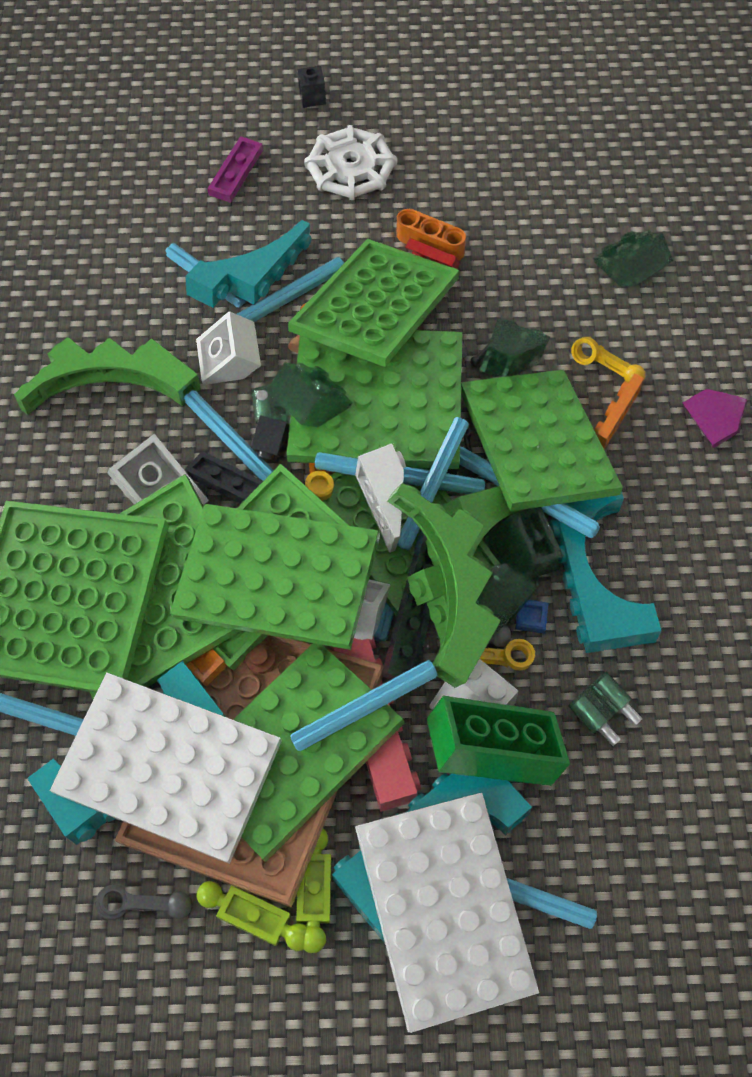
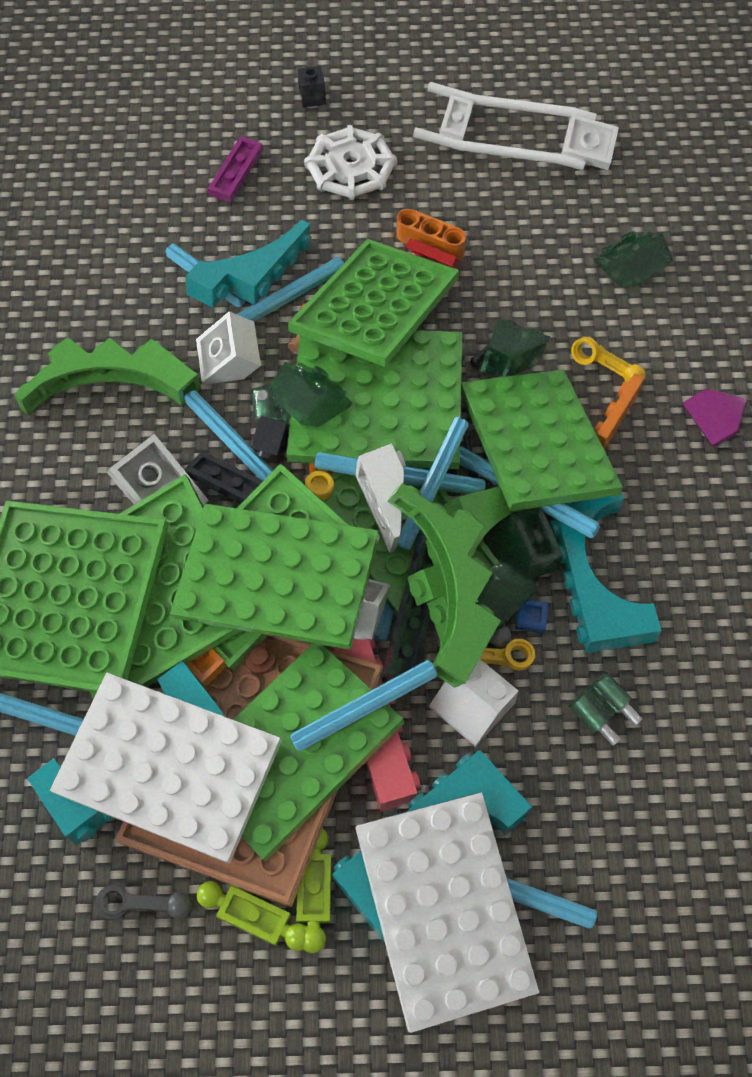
(497, 741): green brick -> none
(584, 142): none -> white plate

